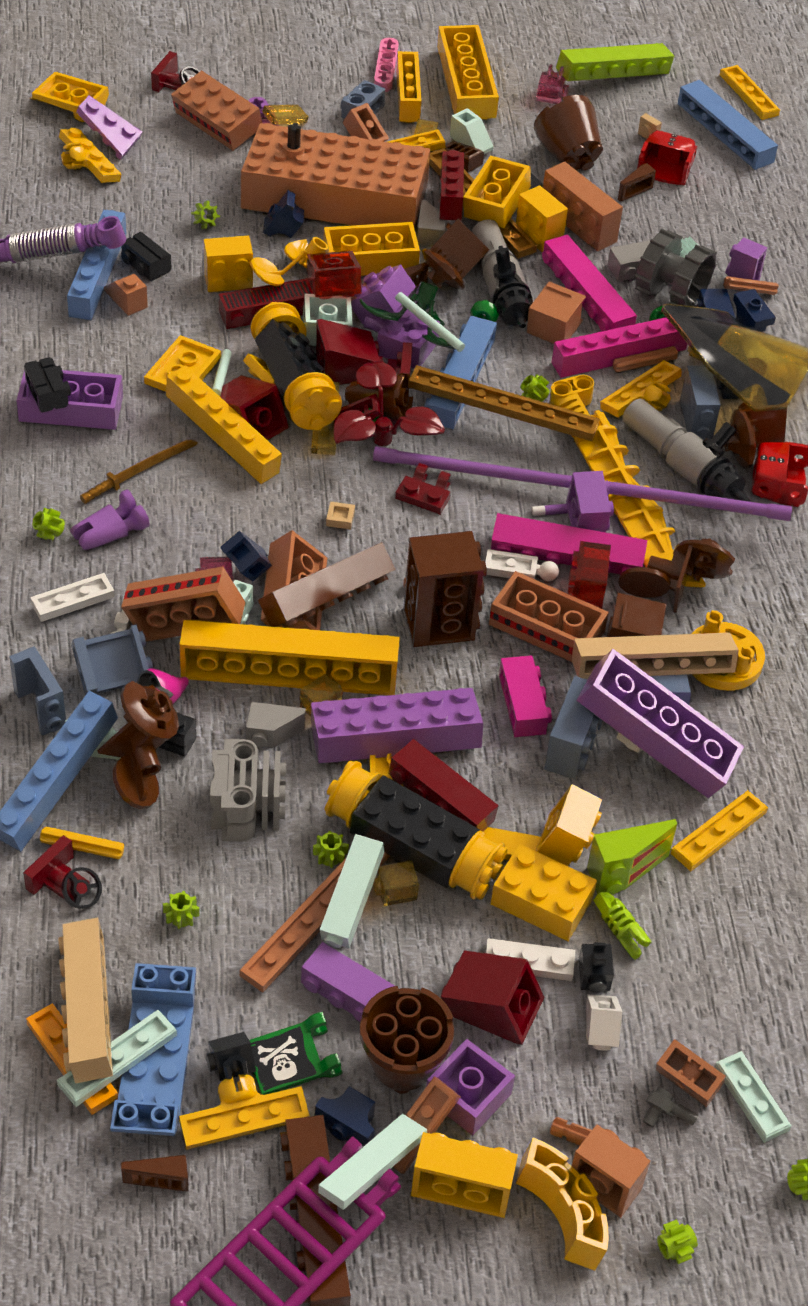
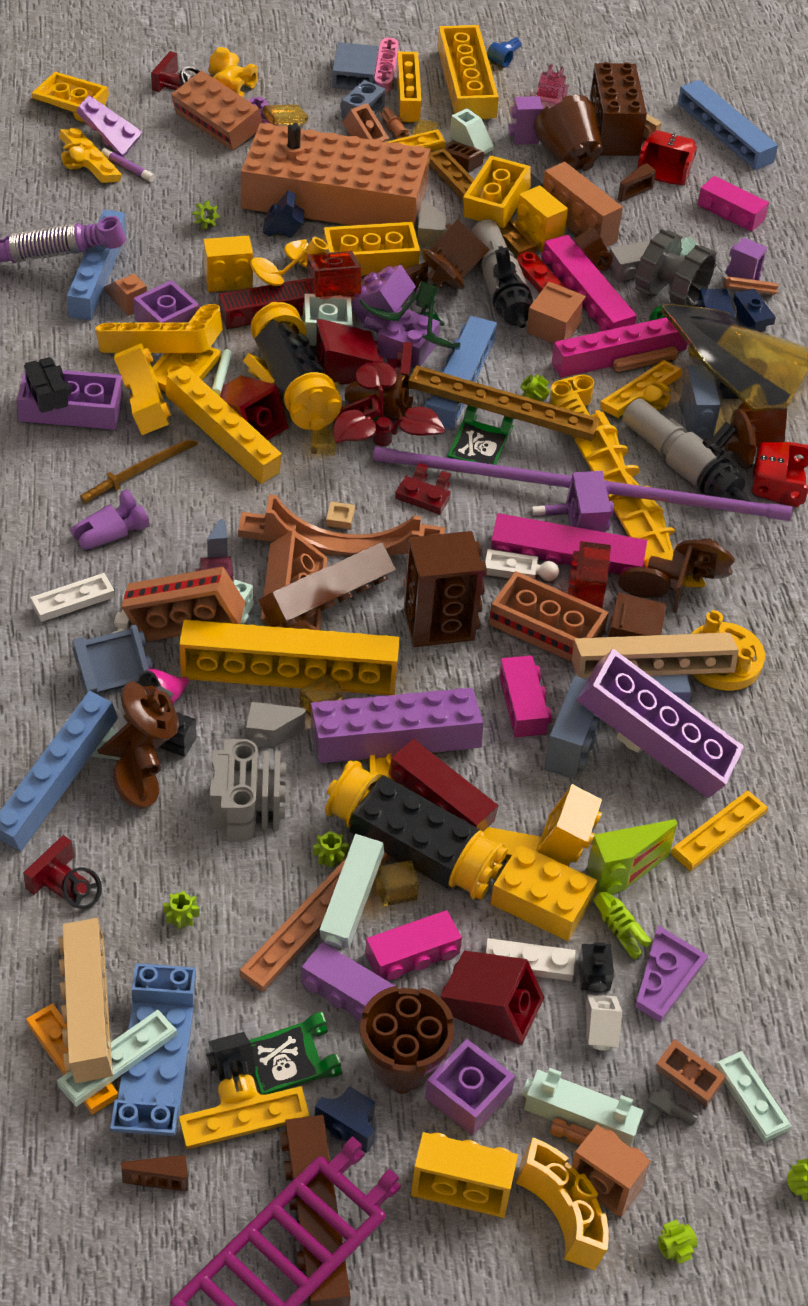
(32, 675): sand blue panel -> none
(48, 523): lime gear -> none
(84, 842): yellow axle -> none
(128, 165): none -> medium lavender bar
(146, 256): black brick -> none
(146, 398): none -> yellow brick
(165, 305): none -> medium lavender brick
(183, 337): none -> yellow beam
(217, 541): none -> sand blue slope
(225, 69): none -> yellow animal
(246, 555): dark blue brick -> none
(281, 520): none -> nougat slope
(353, 65): none -> sand blue brick
(372, 1161): light aqua tile -> none
(394, 123): none -> nougat axle
(413, 946): none -> dark pink brick
(429, 1112): nougat tile -> none
(430, 322): light aqua bar -> none
(451, 185): dark red brick -> none
(478, 440): none -> flag
(485, 307): green plate -> none
(503, 52): none -> blue axle
(523, 118): none -> medium lavender brick
(536, 271): none -> red plate
(555, 1097): none -> light aqua brick
(594, 248): none -> reddish brown piece
(615, 61): lime brick -> none
(618, 108): none -> reddish brown brick
(667, 973): none -> medium lavender wing
(733, 203): none -> dark pink brick
(749, 92): yellow tile -> none

